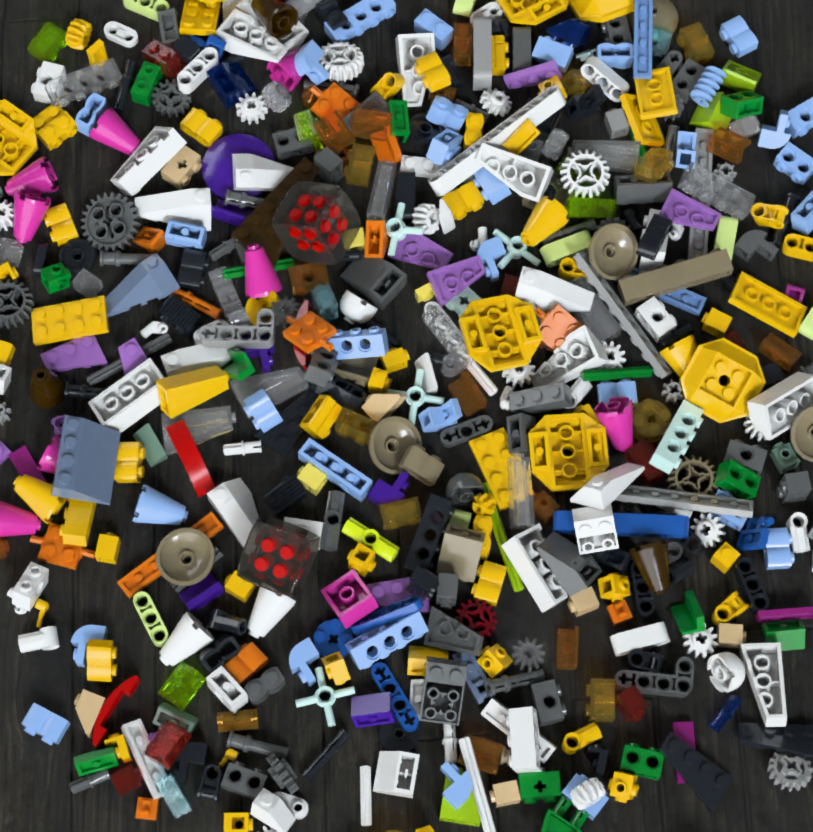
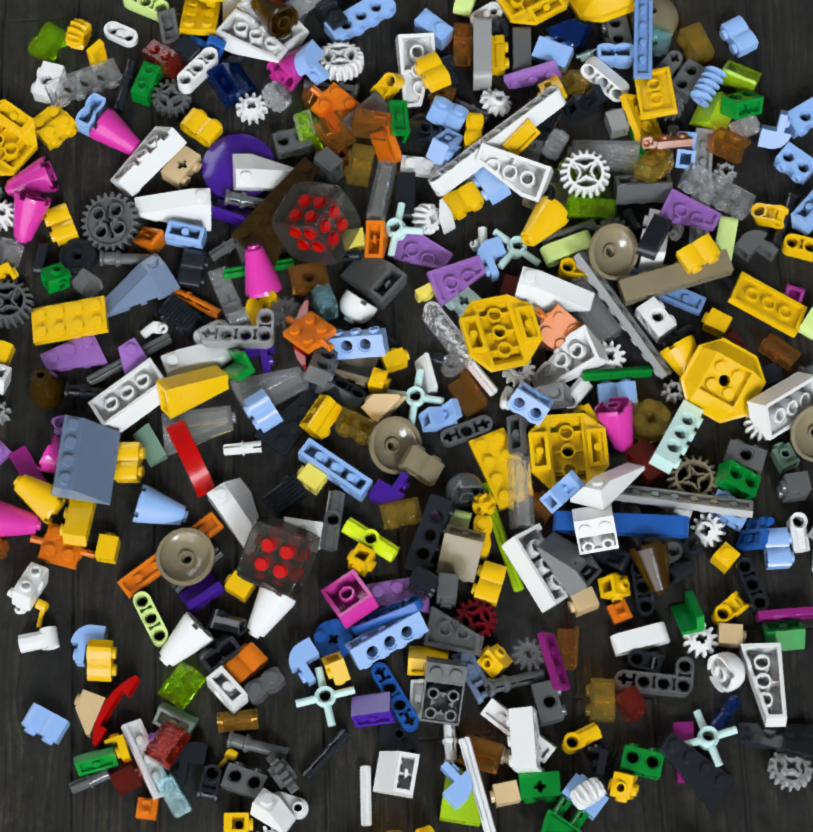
(532, 399): none -> light blue brick
(553, 661): none -> magenta tile
(562, 491): none -> light blue brick
(666, 141): none -> hinge
(698, 254): none -> yellow brick
(713, 733): none -> light aqua bar

